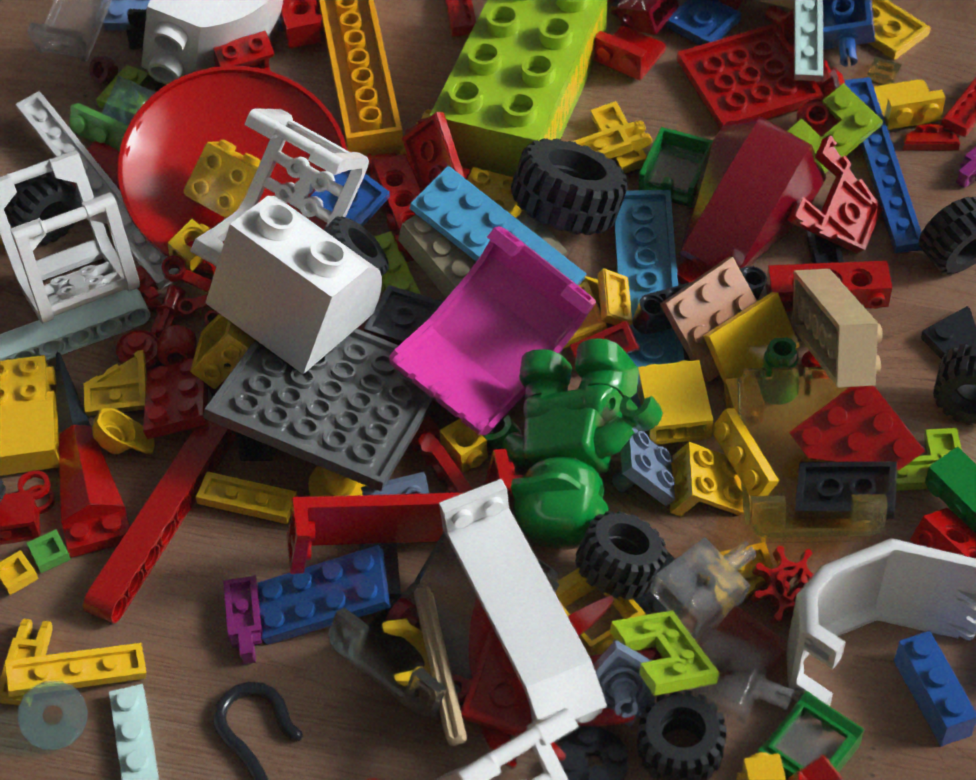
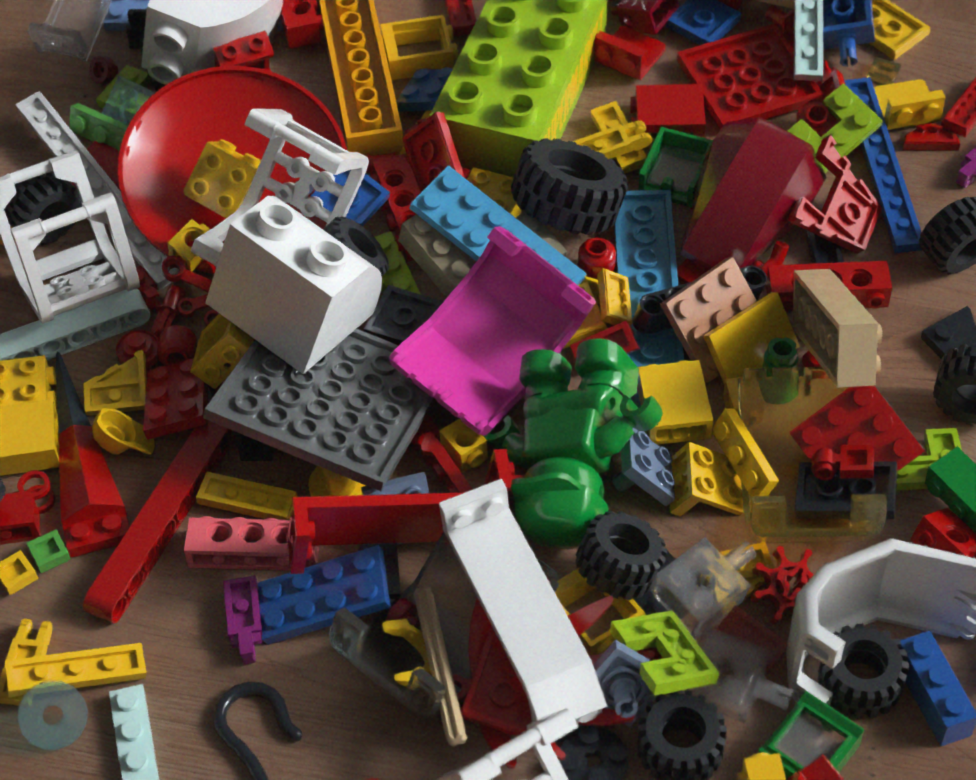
(236, 552): none -> coral brick
(413, 32): none -> yellow window
(423, 90): none -> blue plate
(595, 255): none -> red head
(671, 107): none -> red panel
(777, 256): none -> red arm
(853, 462): none -> red plate
(866, 695): none -> black tyre

